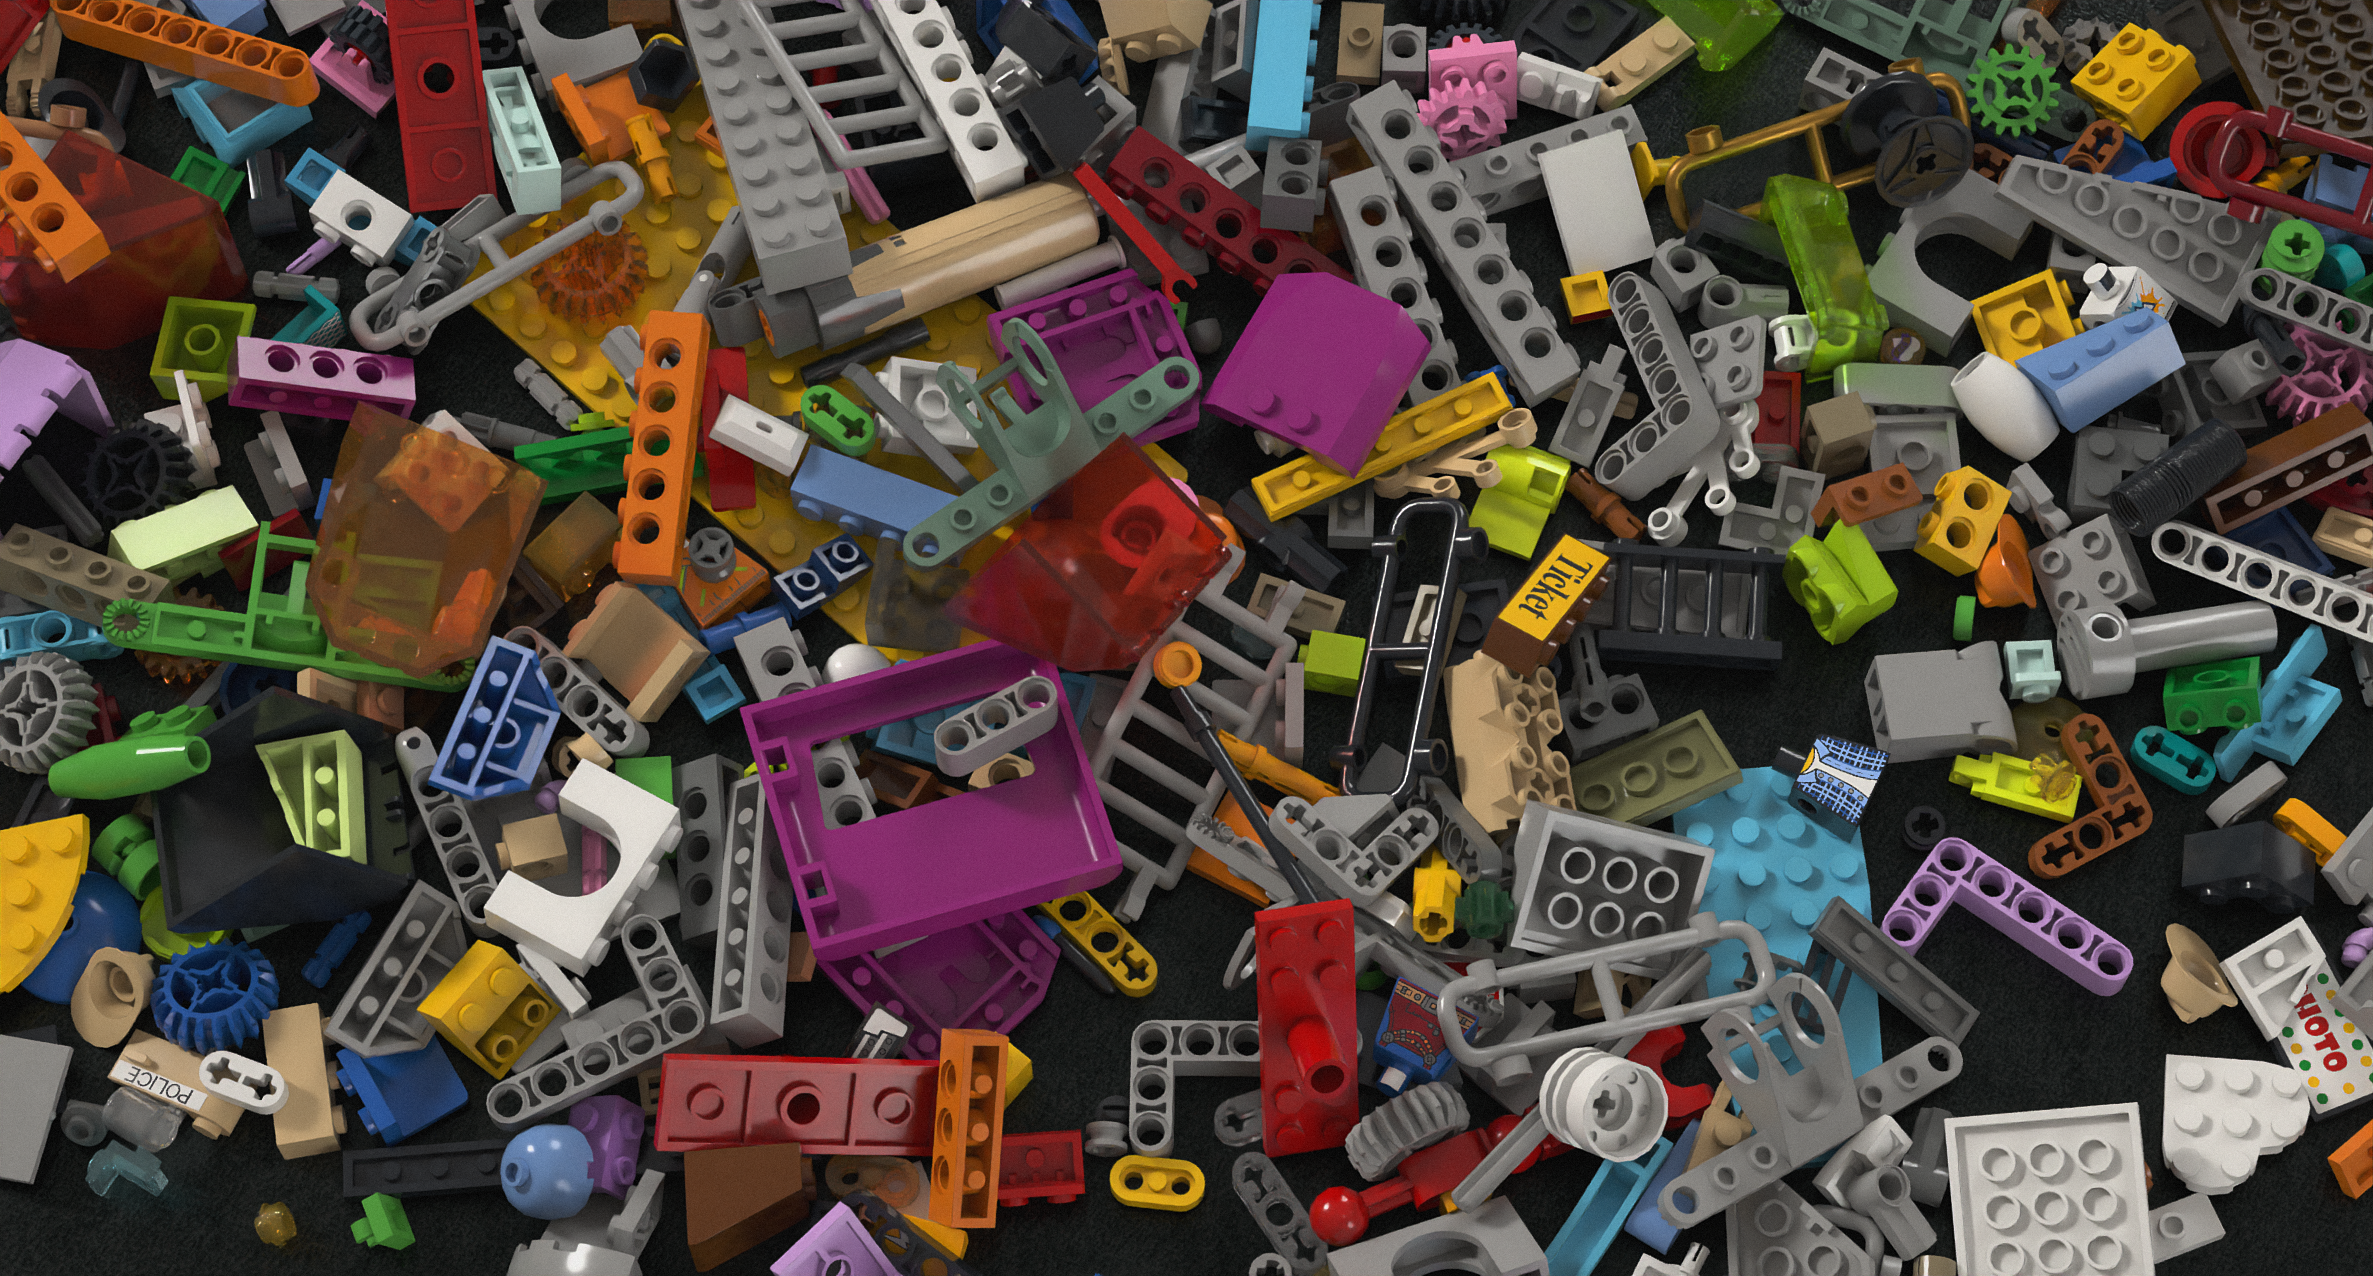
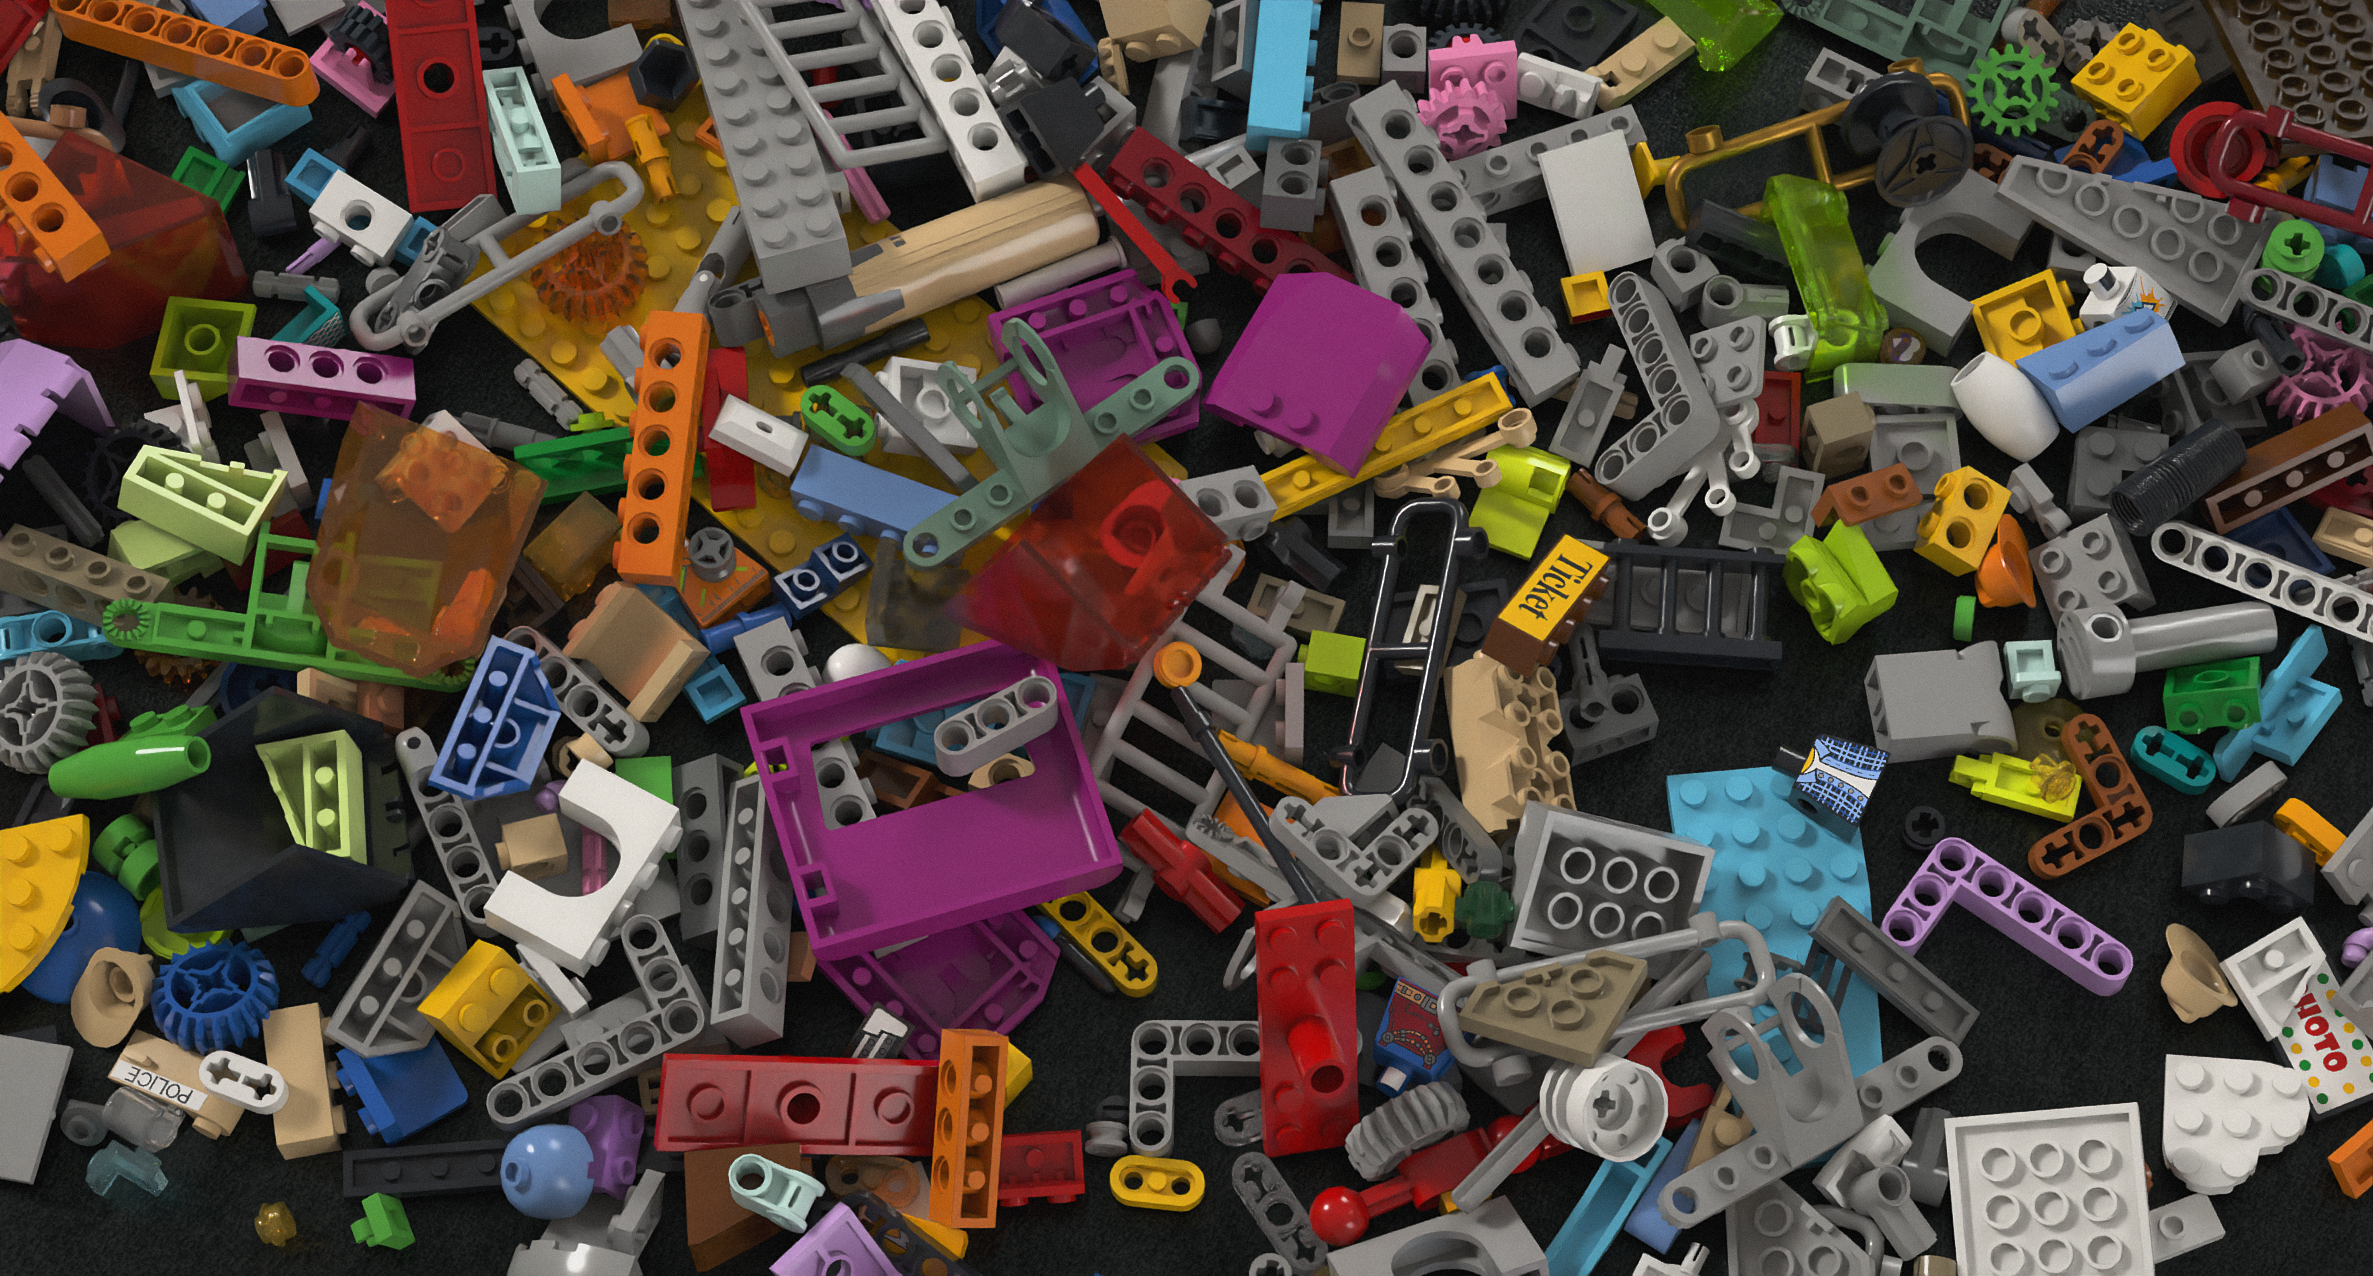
(201, 500): none -> yellowish green wedge
(782, 1197): none -> light aqua piece
(1181, 871): none -> red piece
(1233, 501): none -> light grey brick
(1558, 1008): none -> dark tan plate
(1656, 773): olive tile -> none

